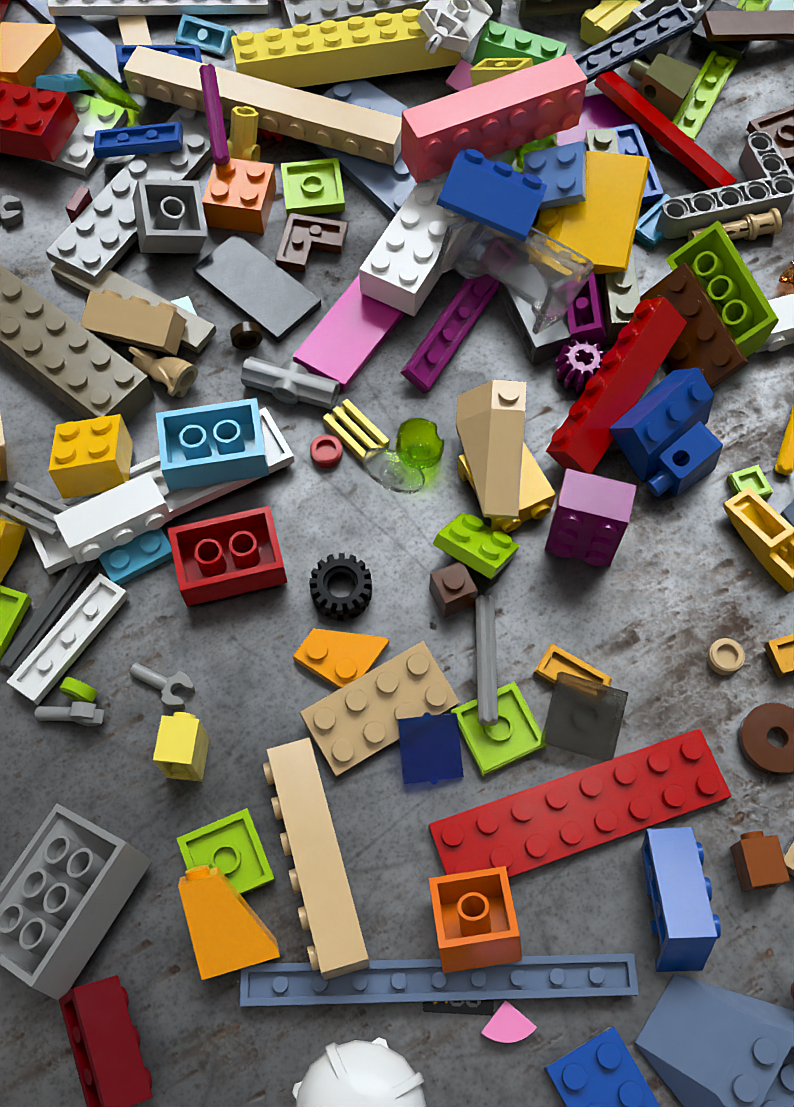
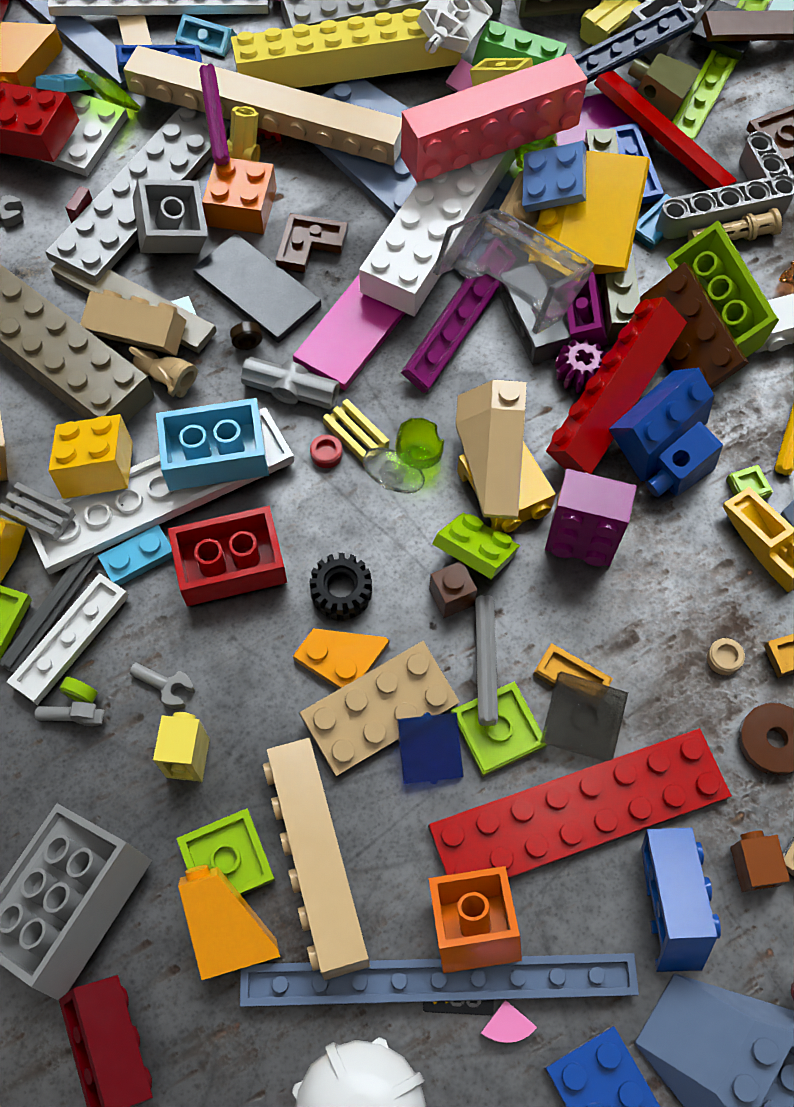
(113, 518): white brick -> none
(138, 140): blue tile -> none
(313, 187): lime plate -> none
(492, 193): blue slope -> none

